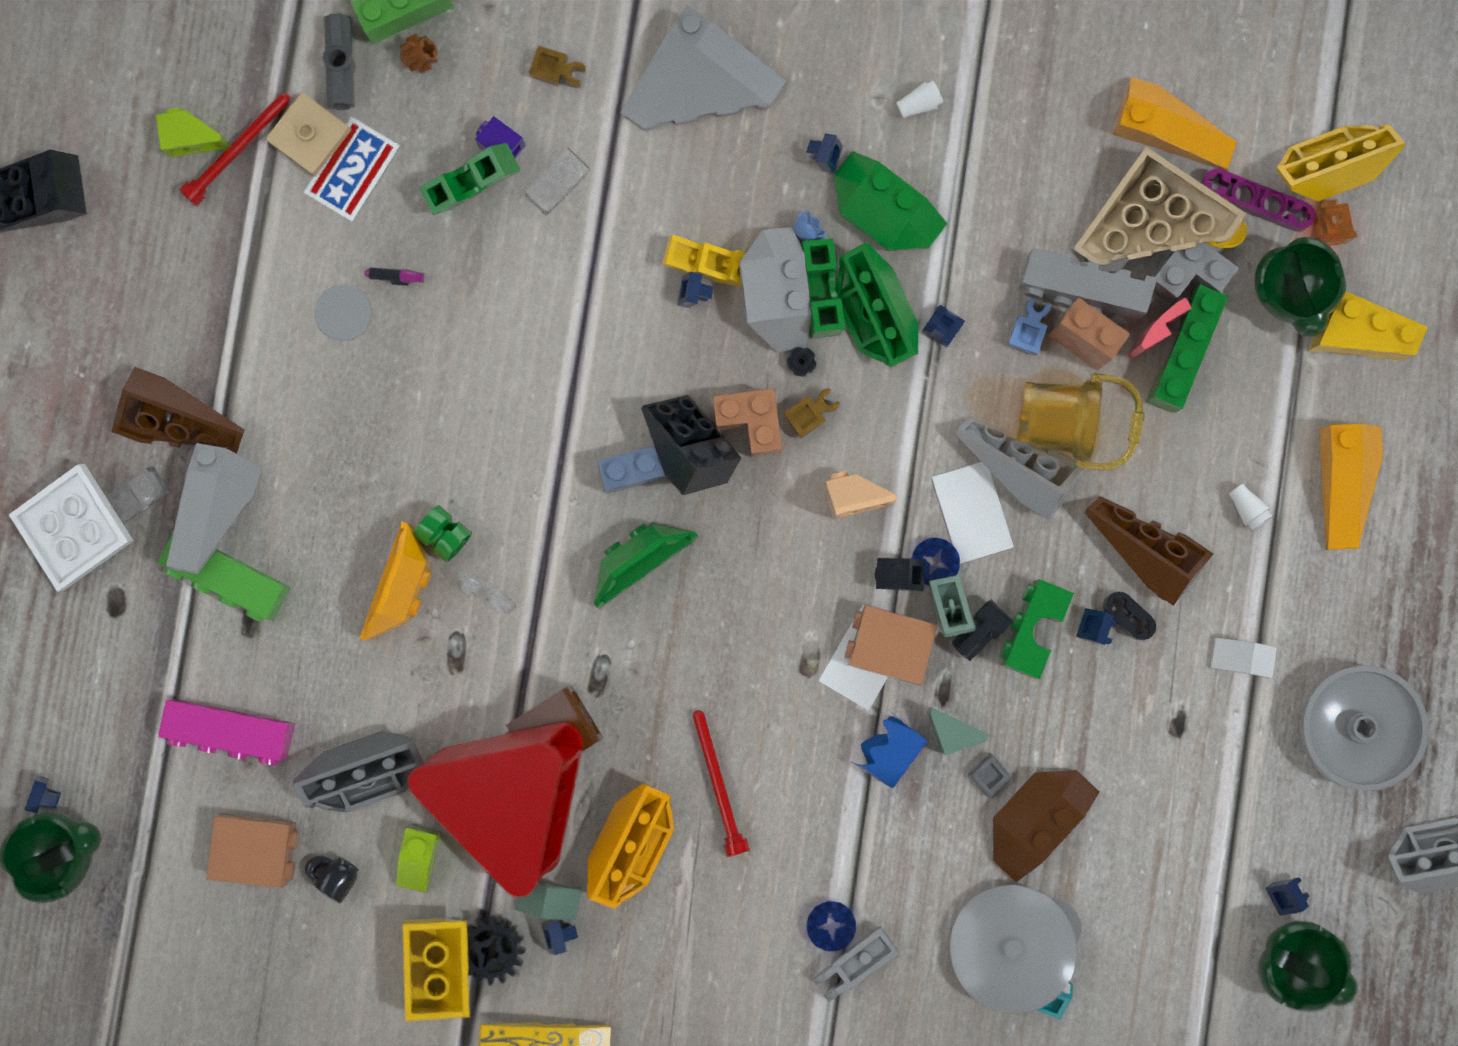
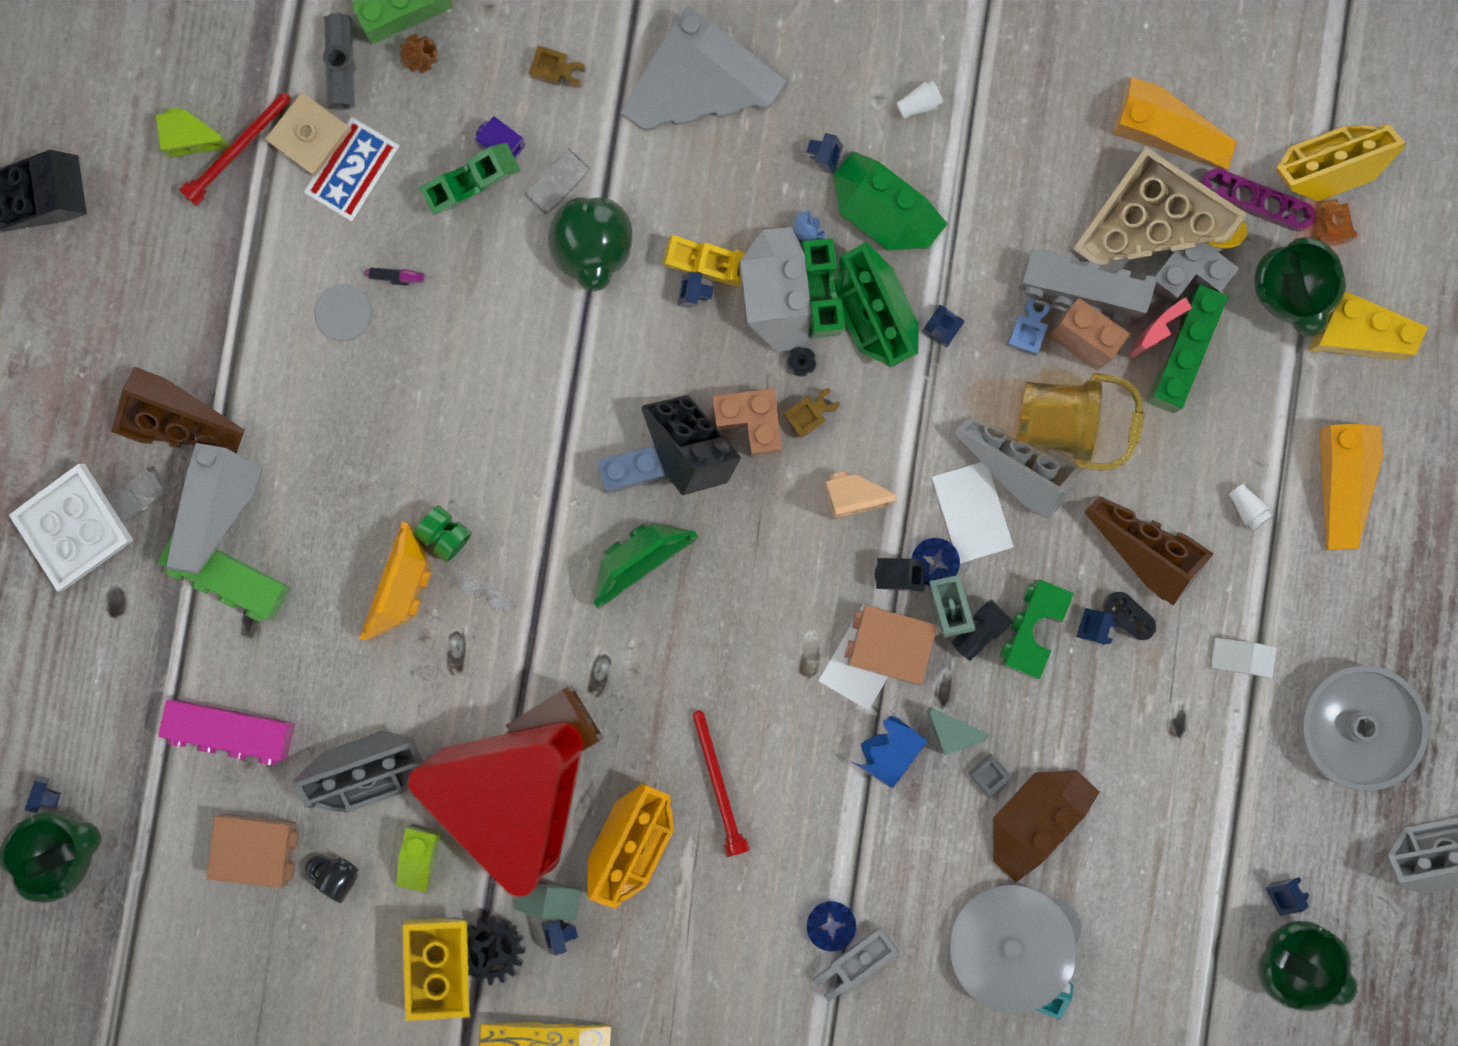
(590, 240): none -> dark green piece

